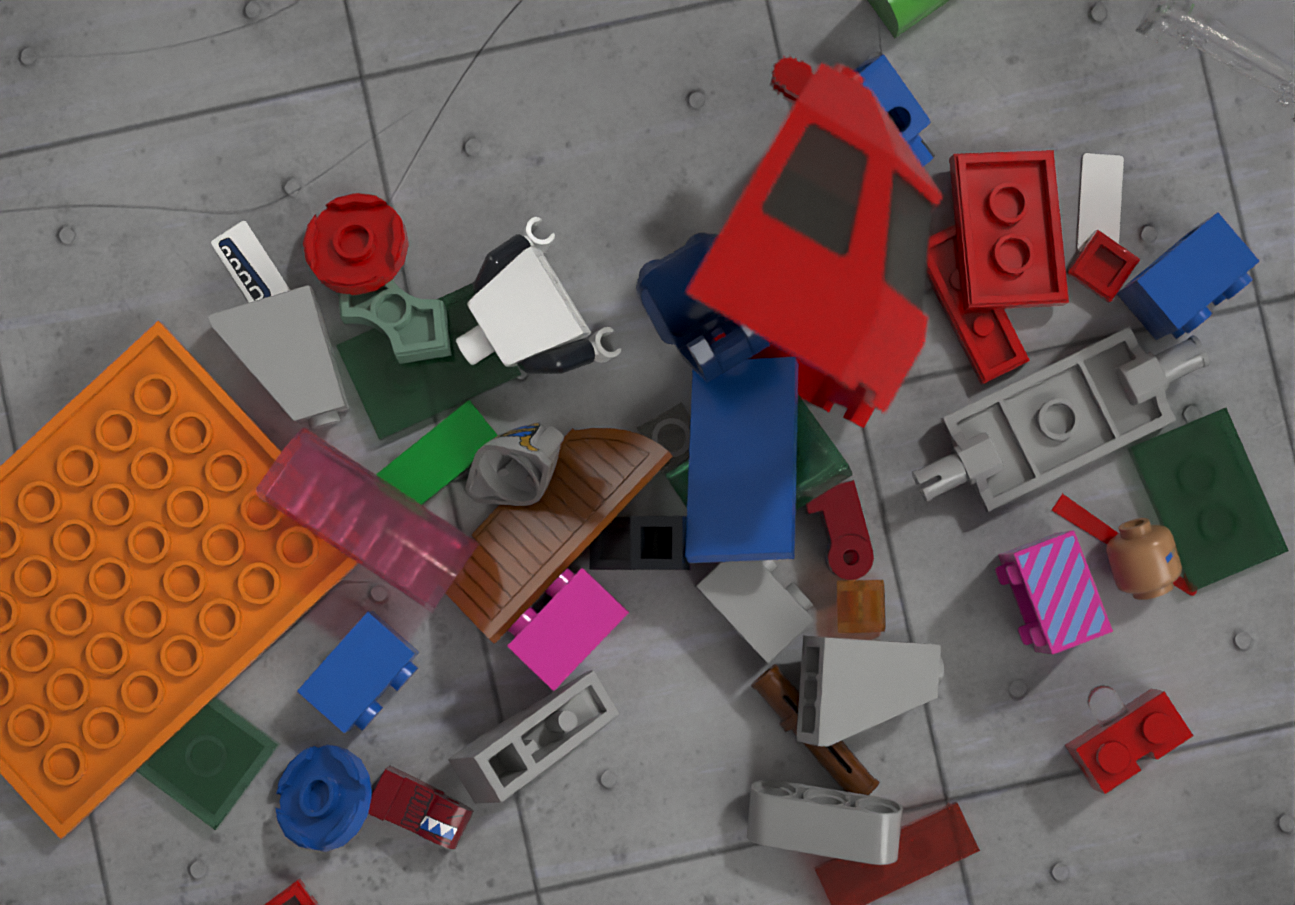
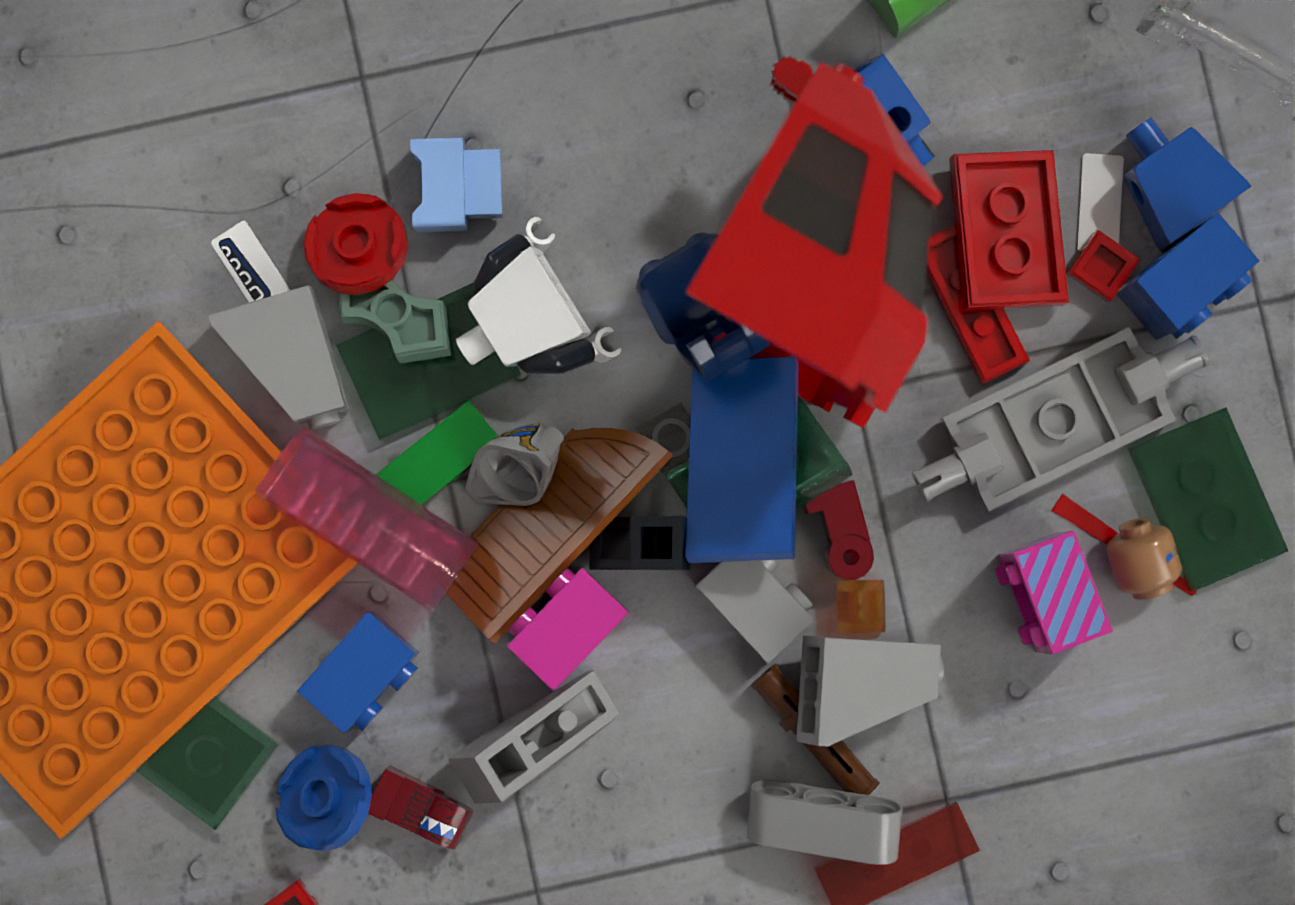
(456, 184): none -> light blue piece
(1124, 734): red piece -> none
(1178, 181): none -> blue torso

